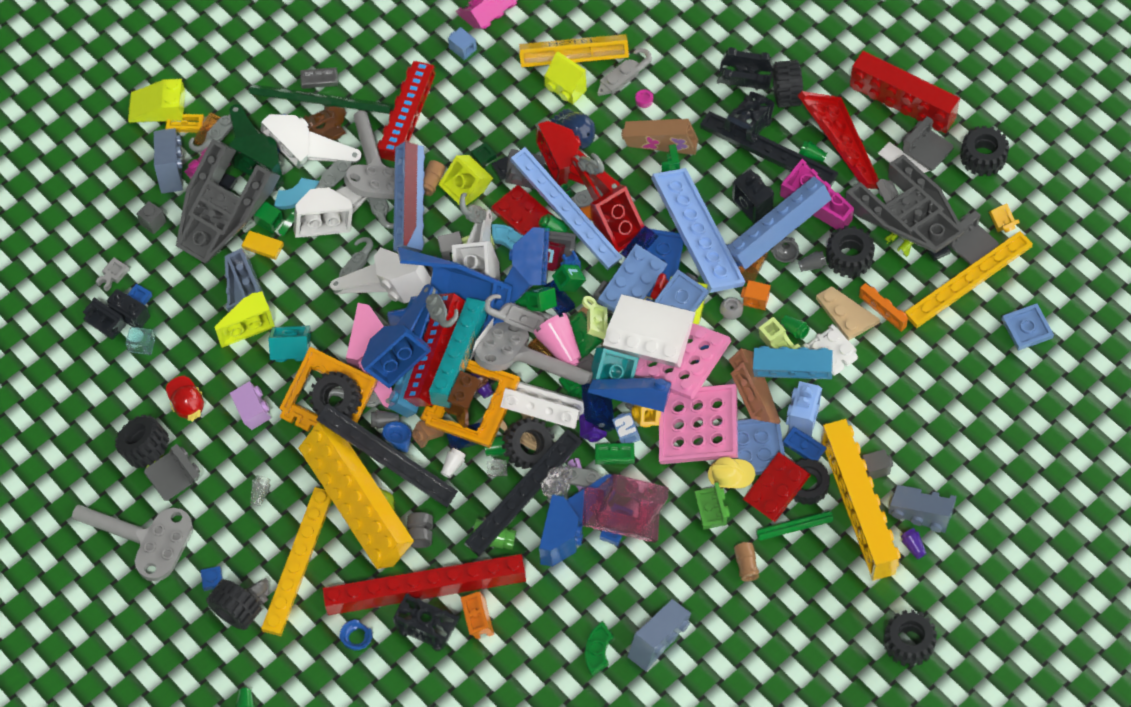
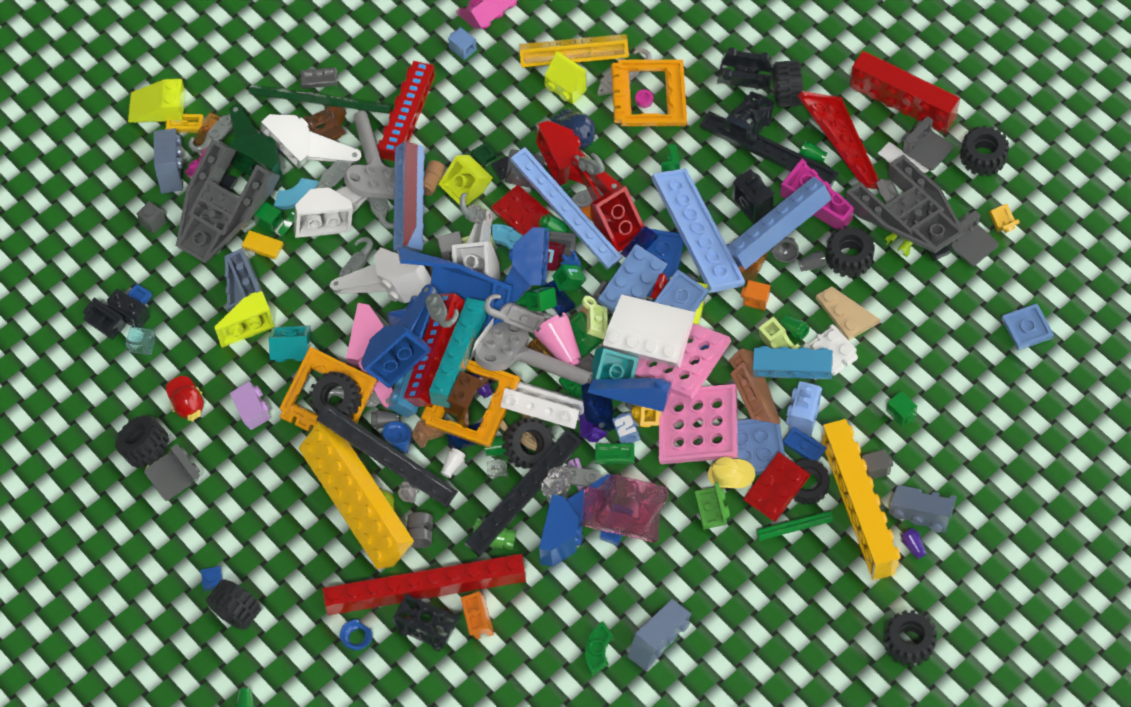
(112, 272): light grey plate -> none
(159, 544): light grey piece -> none
(259, 490): clear cone -> none
(259, 591): dark grey piece -> none
(297, 563): yellow plate -> none
(407, 492): none -> light grey plate
(661, 134): medium nougat slope -> none
(674, 91): none -> light orange hinge
(729, 313): light grey plate -> none
(746, 561): medium nougat piece -> none
(883, 307): orange plate -> none
(902, 408): none -> green brick
(968, 279): yellow plate -> none

